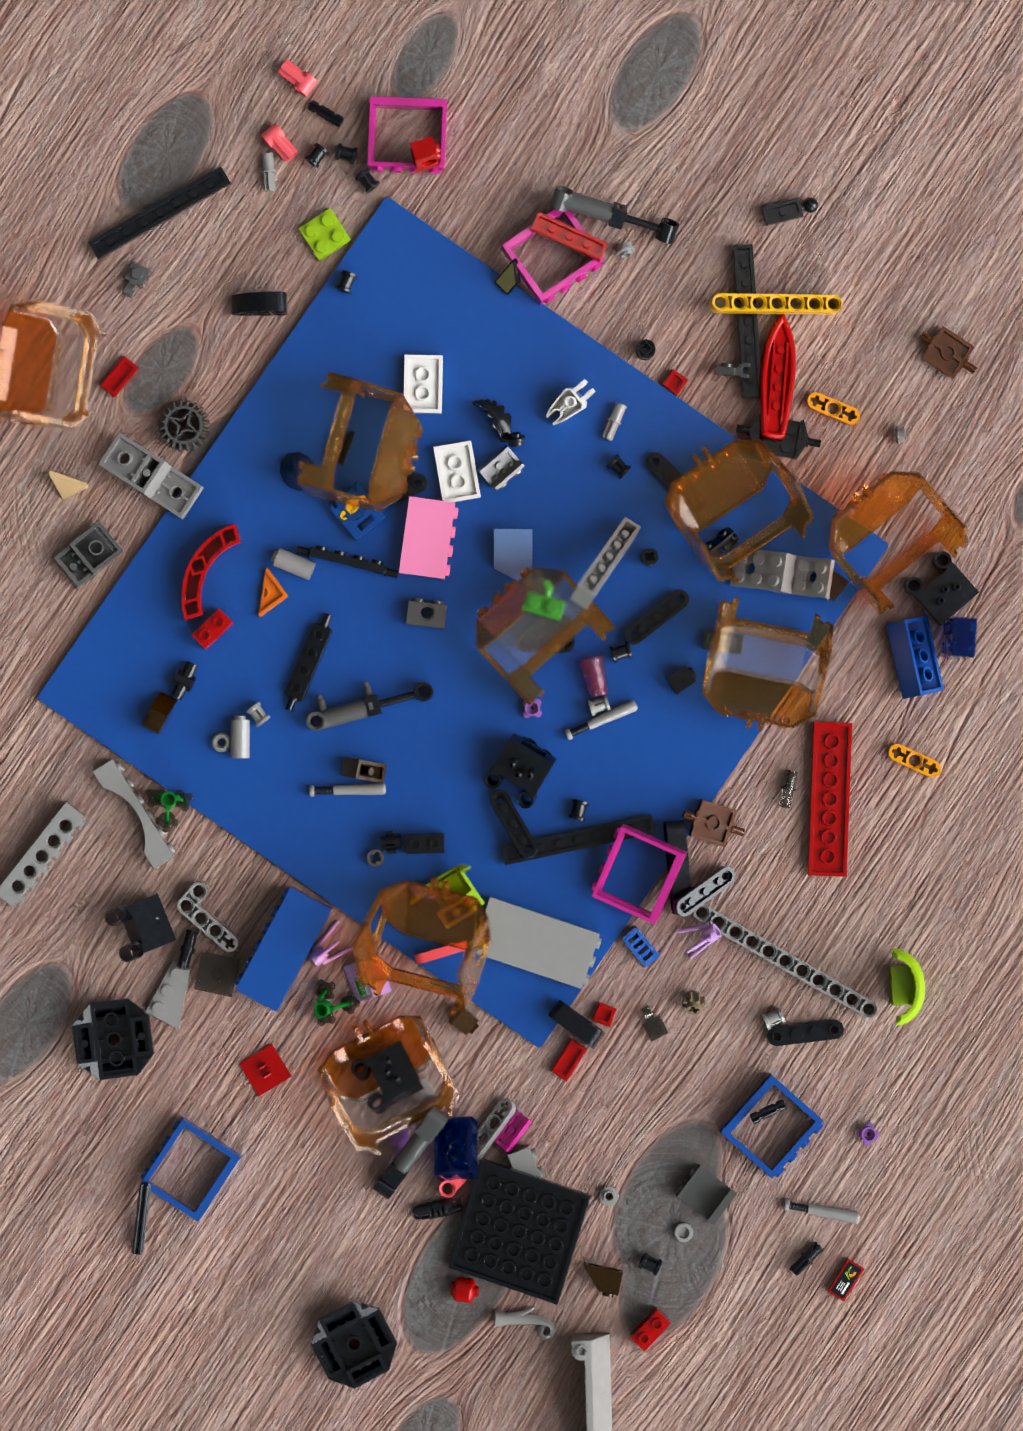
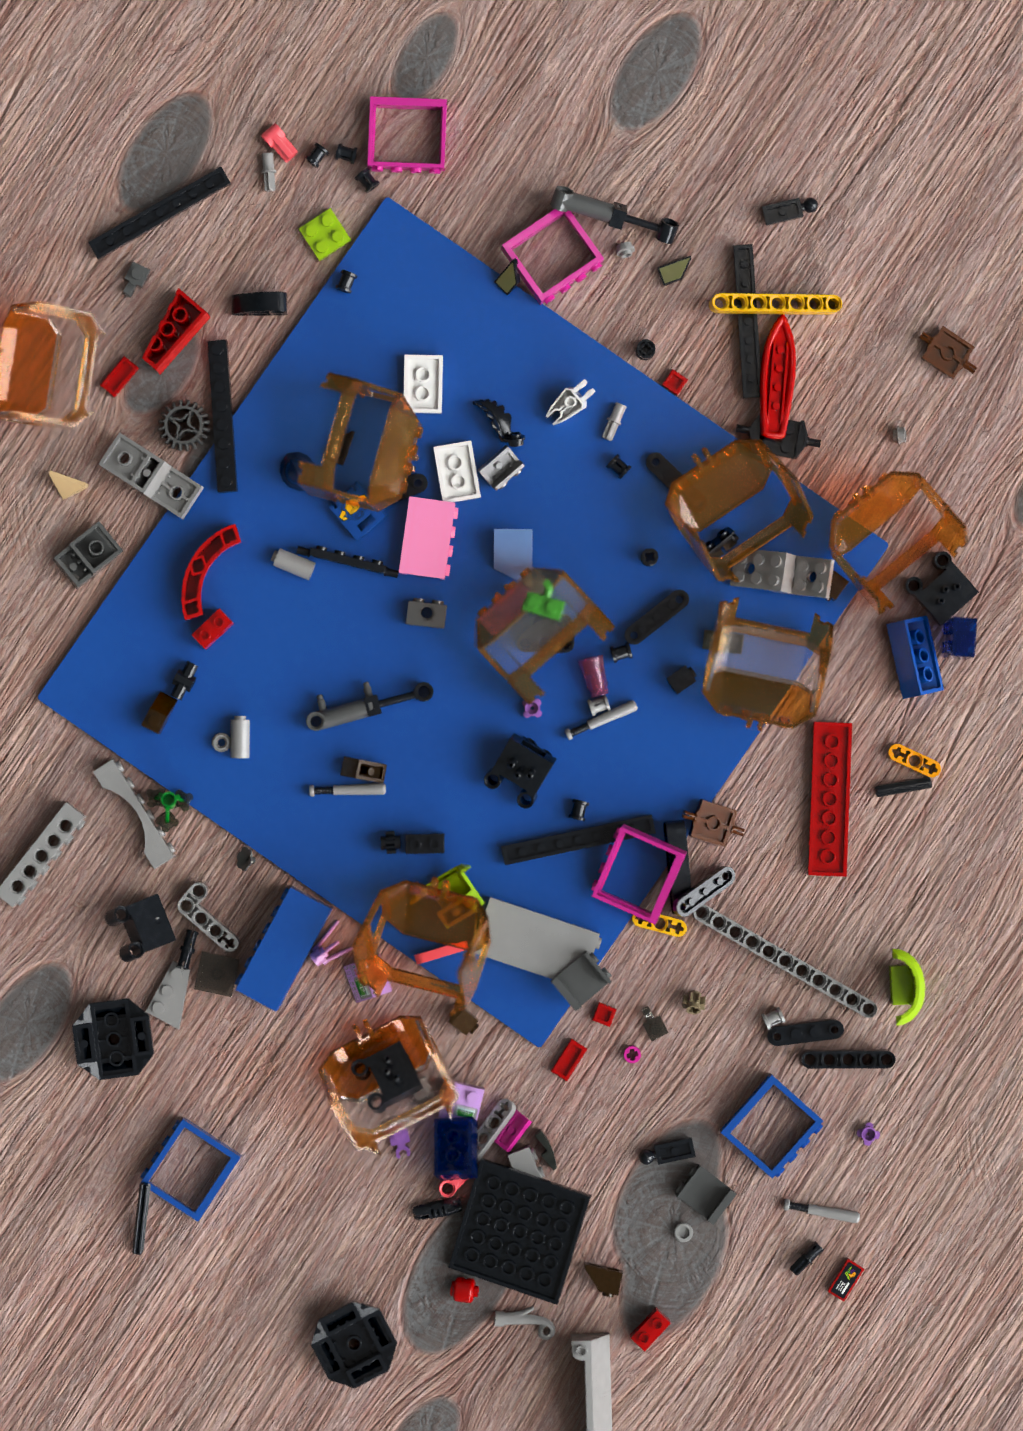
(174, 331): none -> red wedge
(222, 416): none -> black plate
(245, 859): none -> dark grey plant
(258, 714): light grey bush -> none
(265, 1070): red piece -> none
(271, 594): orange tile -> none
(302, 81): coral piece -> none
(308, 662): black plate -> none
(324, 1008): clear smoke plant -> none
(325, 113): black axle -> none
(378, 863): dark grey bush -> none
(411, 1152): dark grey piece -> none
(425, 154): red brick -> none
(468, 1102): none -> lavender slope
(513, 824): black plate -> none
(548, 1154): none -> pearl dark grey slope
(569, 236): red tile -> none
(576, 1024): black beam -> none
(581, 980): none -> dark grey panel
(605, 563): light grey brick -> none
(613, 1191): light grey plate -> none
(629, 935): blue slope -> none
(637, 1057): none -> dark pink bush
(650, 1263): black bush -> none
(669, 1152): none -> black plate
(671, 931): none -> yellow beam
(673, 271): none -> olive tile
(709, 934): lavender plant -> none
(727, 369): dark grey plate -> none
(768, 1111): black axle -> none
(788, 788): clear smoke axle -> none
(822, 398): light orange beam -> none
(856, 1063): none -> black beam
(903, 787): none -> black axle

